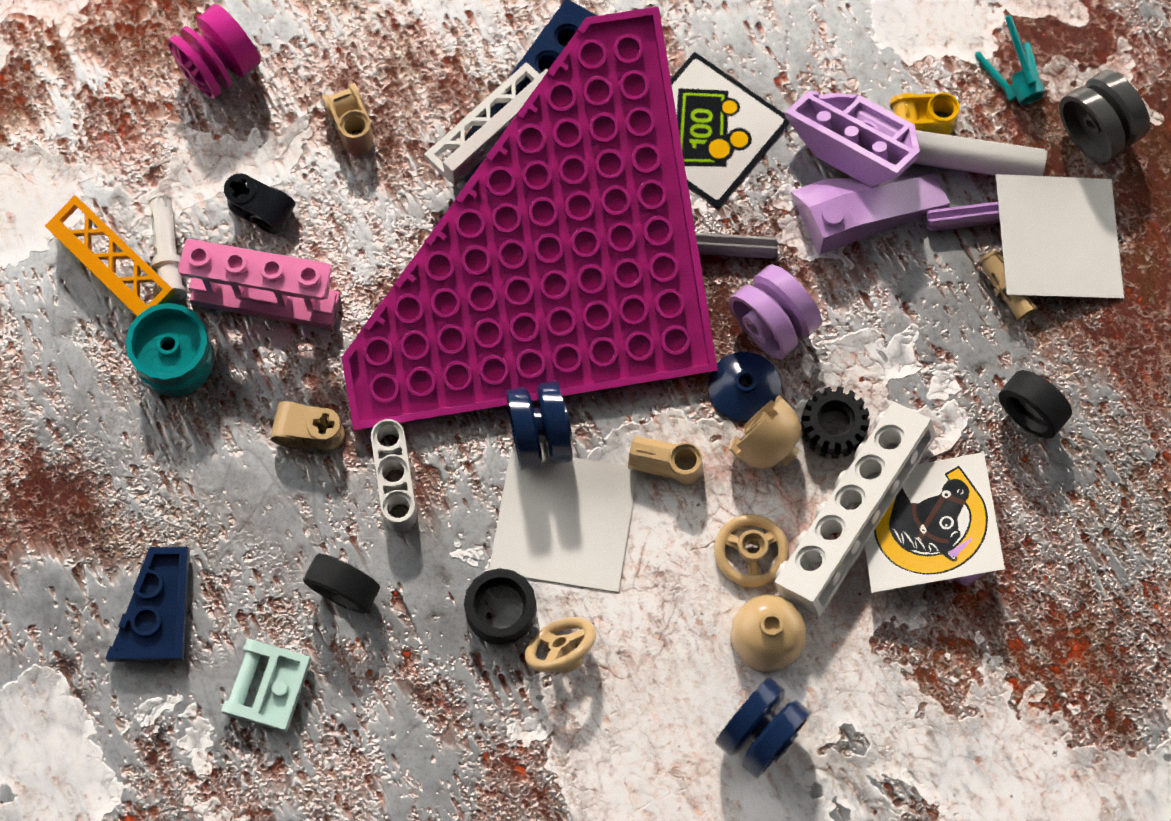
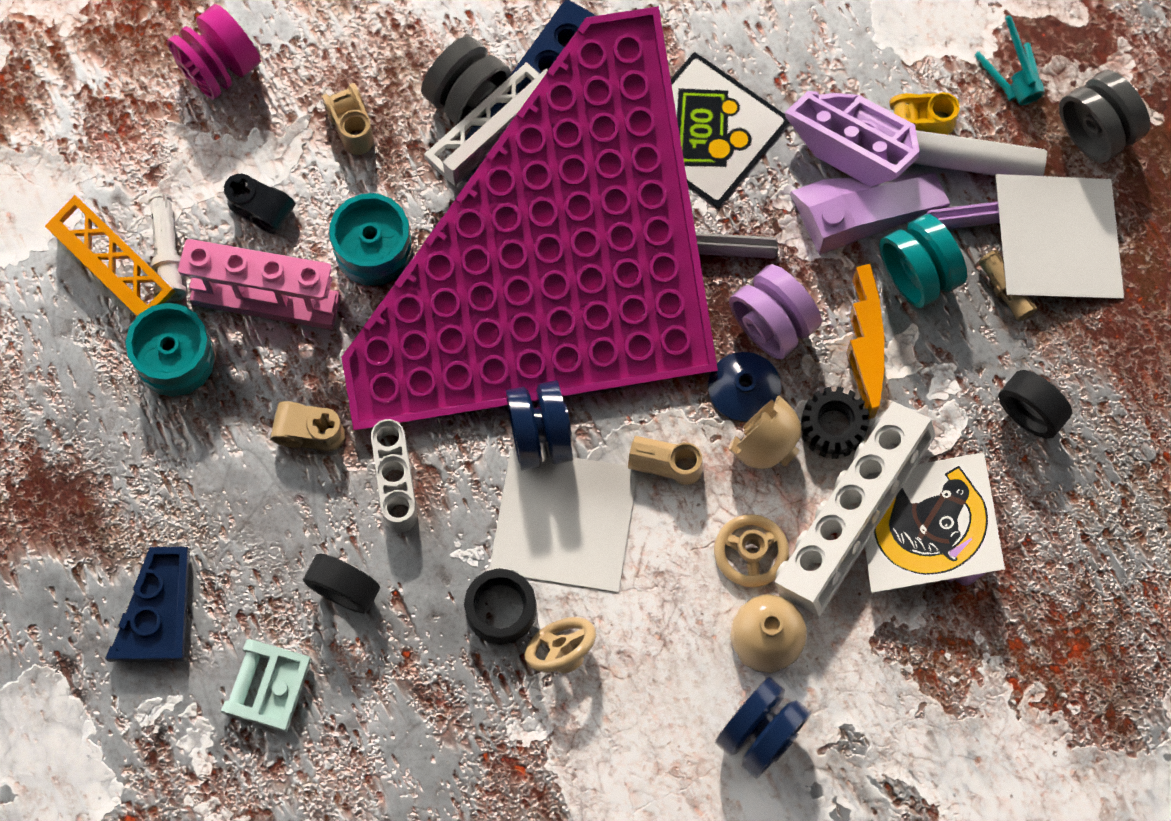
(371, 239): none -> teal wheel
(463, 78): none -> dark grey wheel
(867, 350): none -> light orange slope
(923, 260): none -> teal wheel

